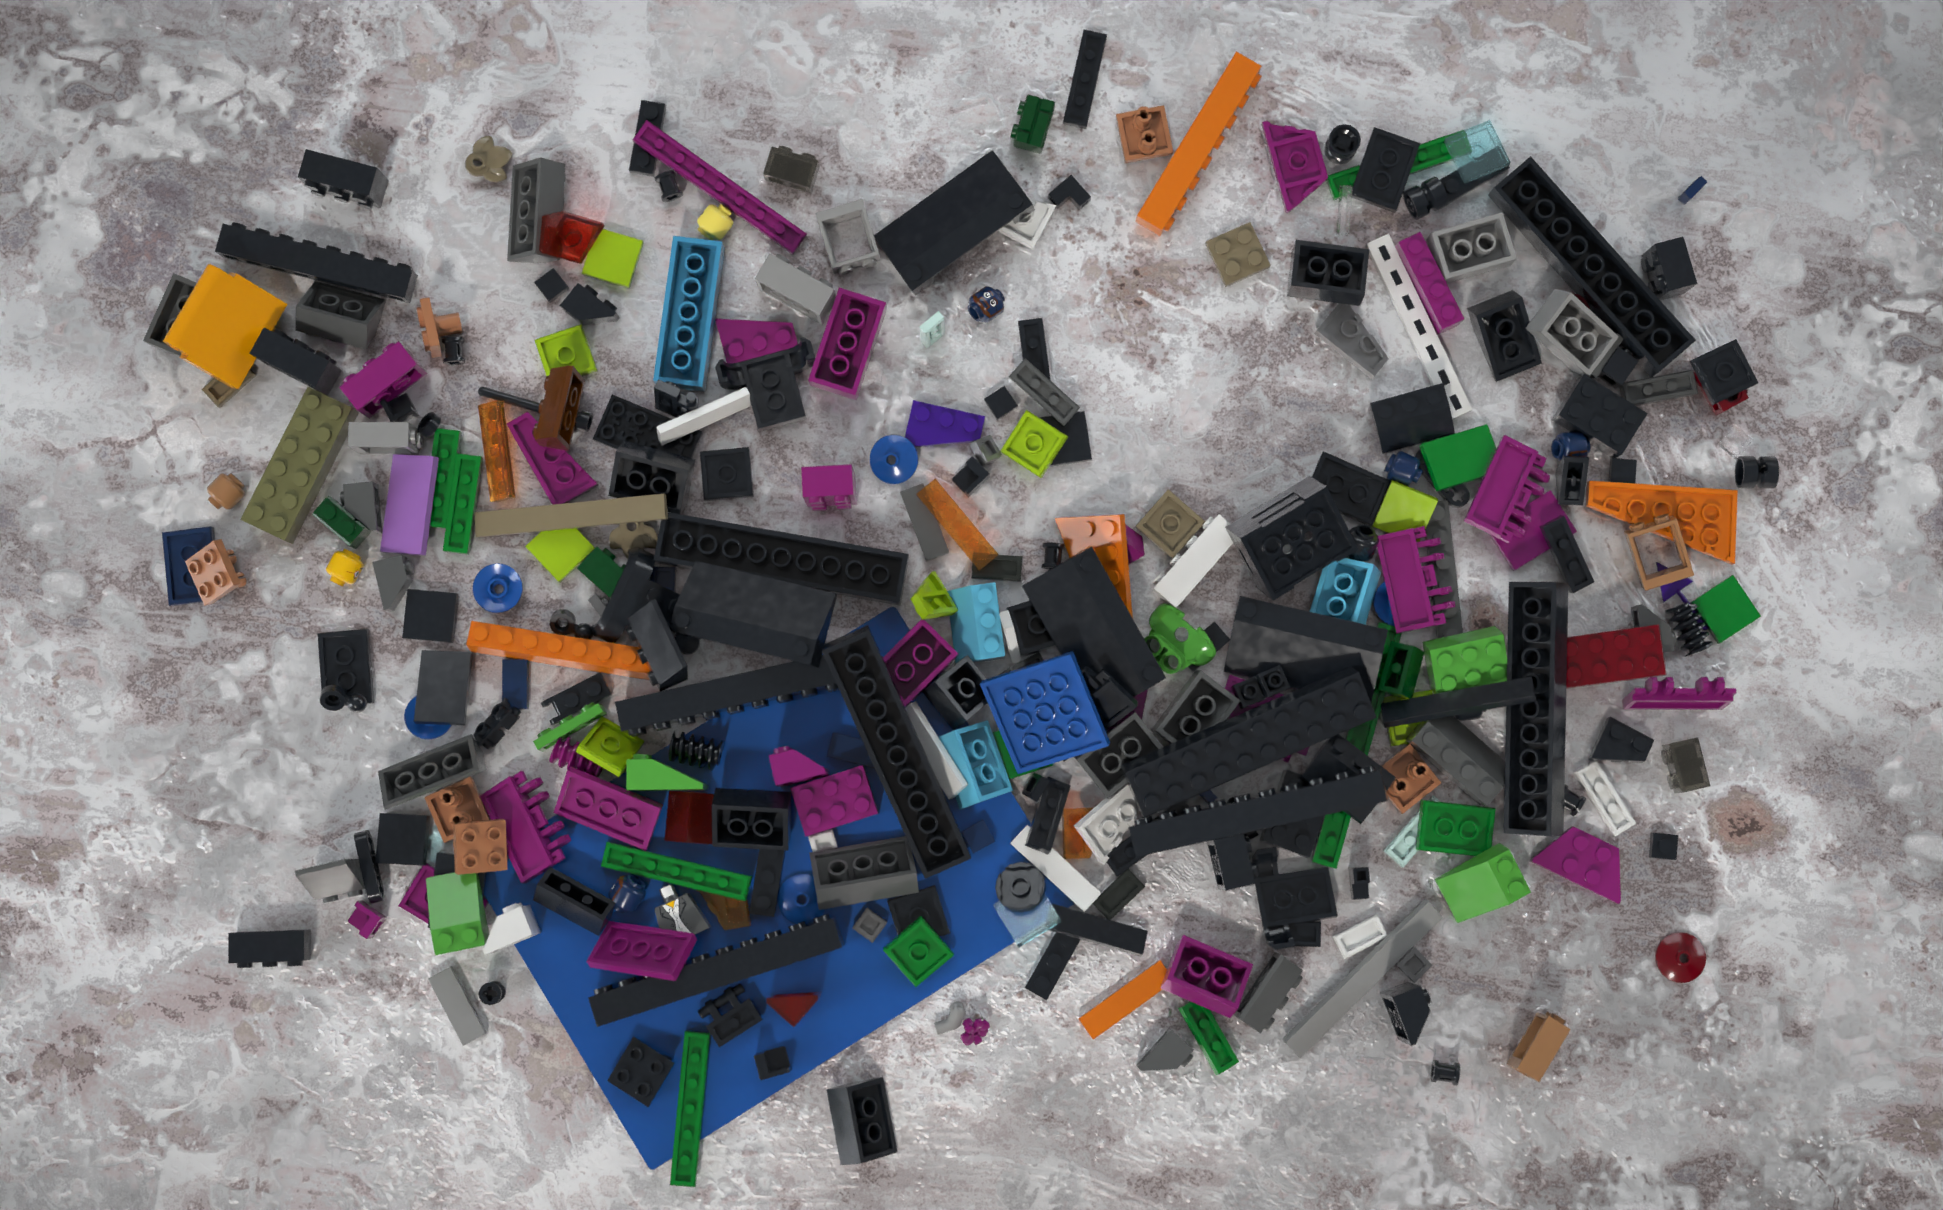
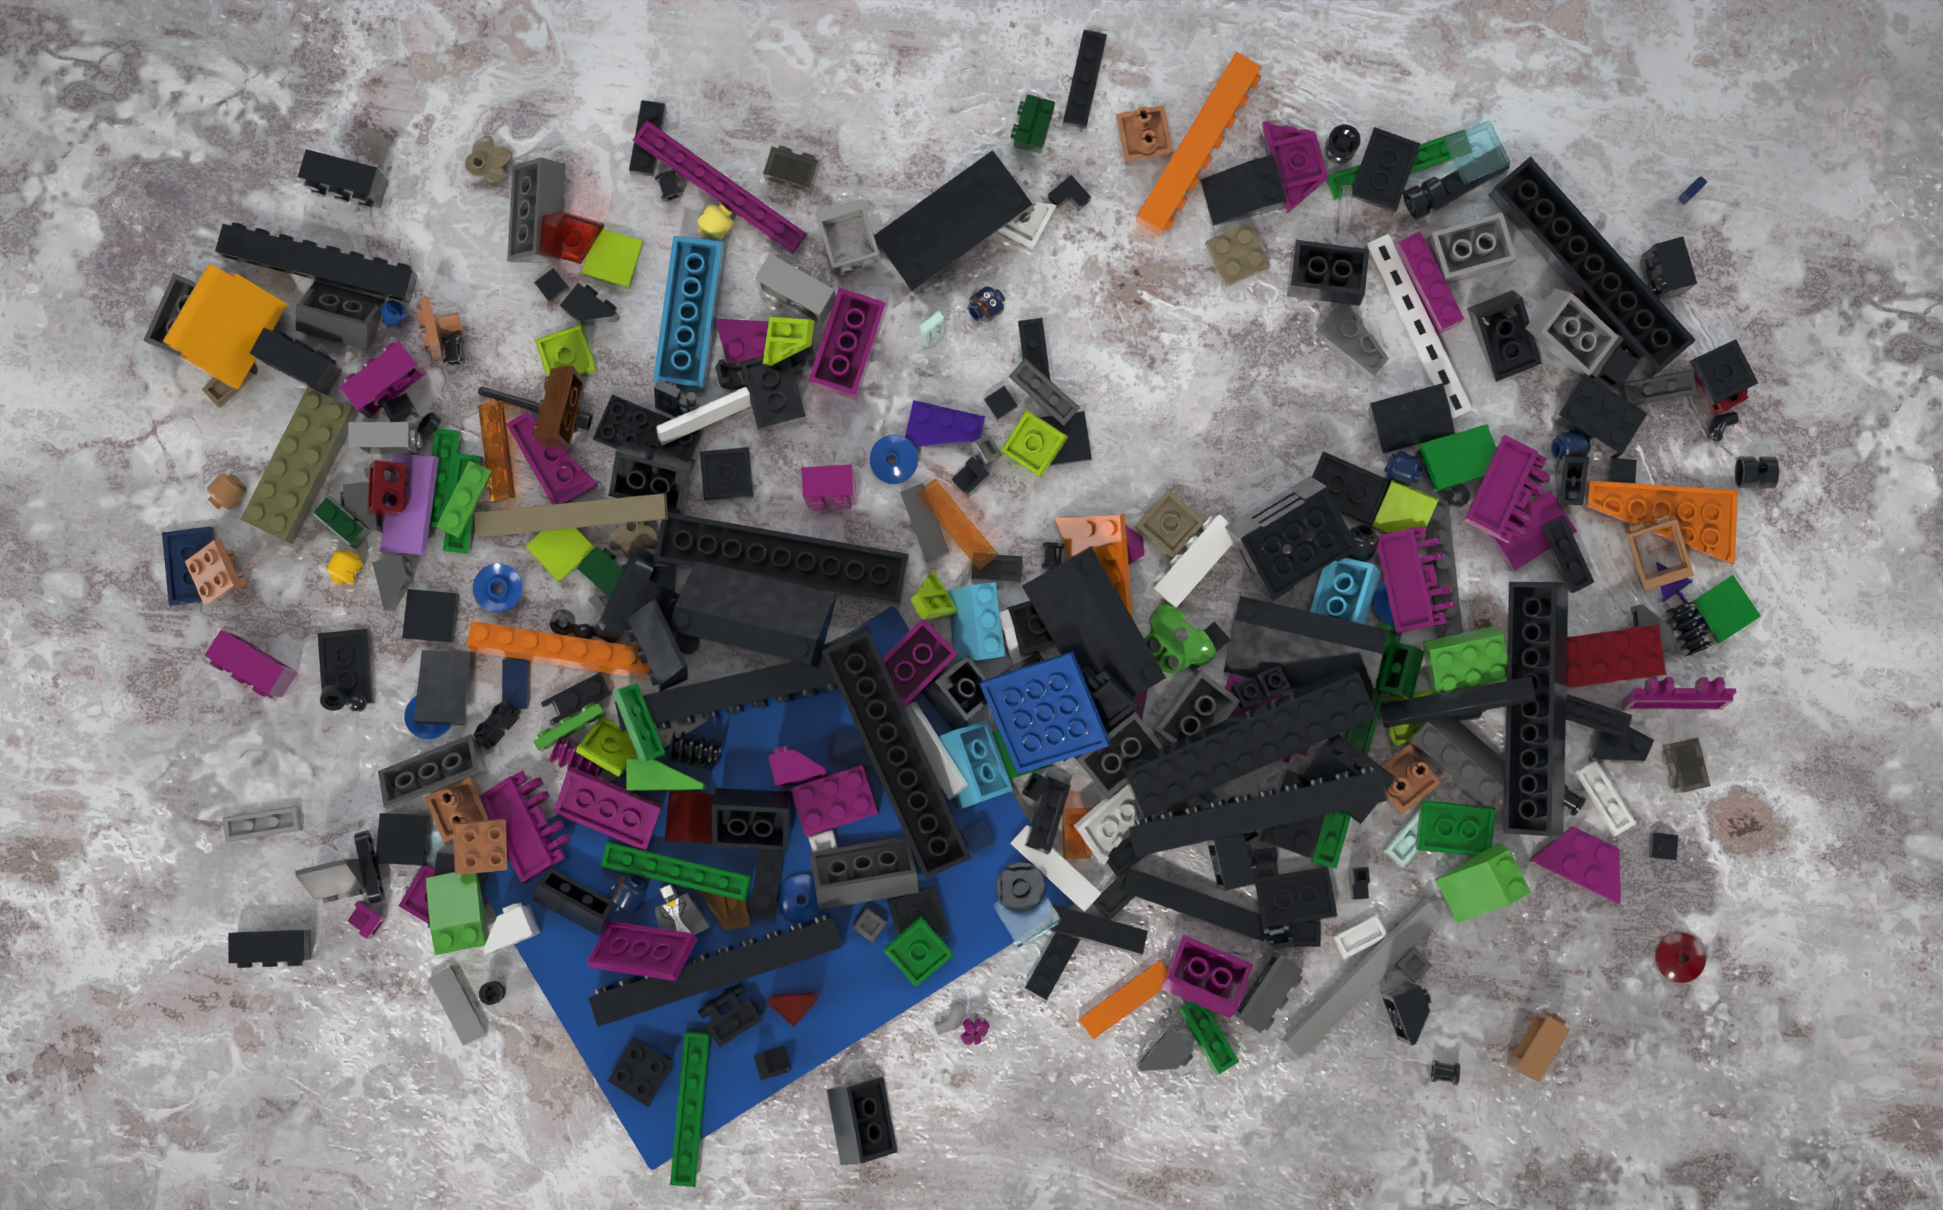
(250, 665): none -> magenta brick
(262, 823): none -> light grey tile
(379, 487): none -> dark red brick
(393, 313): none -> blue tile
(464, 499): none -> bright green plate
(638, 722): none -> green plate
(786, 338): none -> lime wing
(1193, 904): none -> black tile
(1244, 191): none -> black slope
(1597, 716): none -> black tile
(1719, 423): none -> black arm

